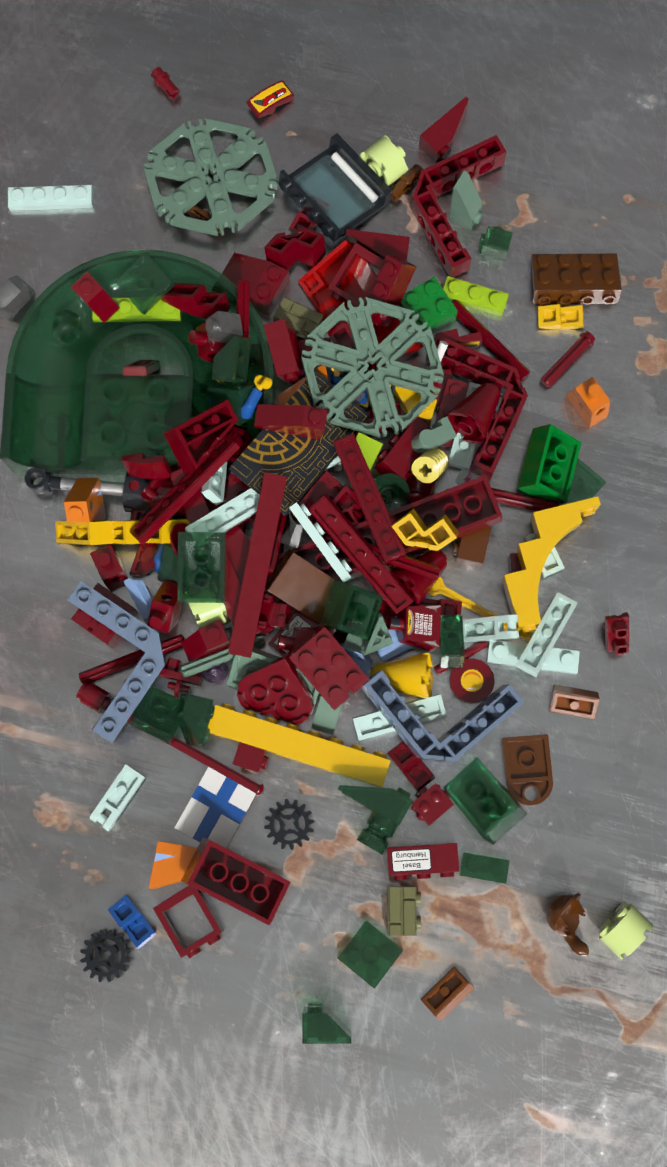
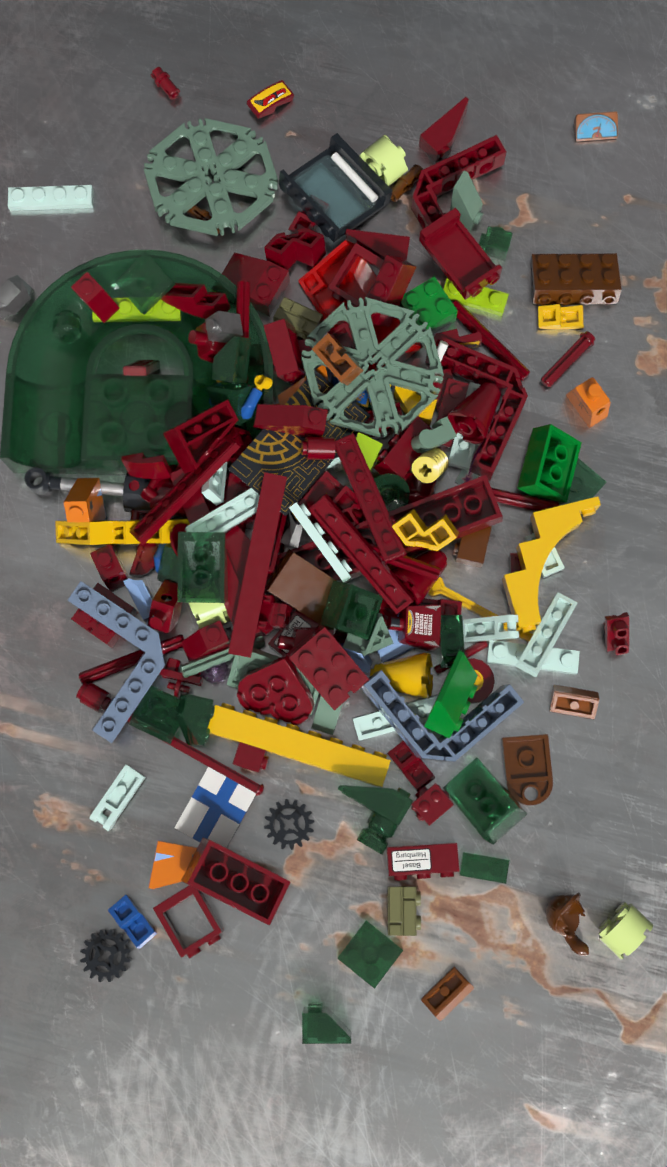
(318, 448): none -> dark red brick
(341, 365): none -> dark orange brick
(453, 698): none -> green slope
(459, 255): none -> dark red panel
(596, 126): none -> slope

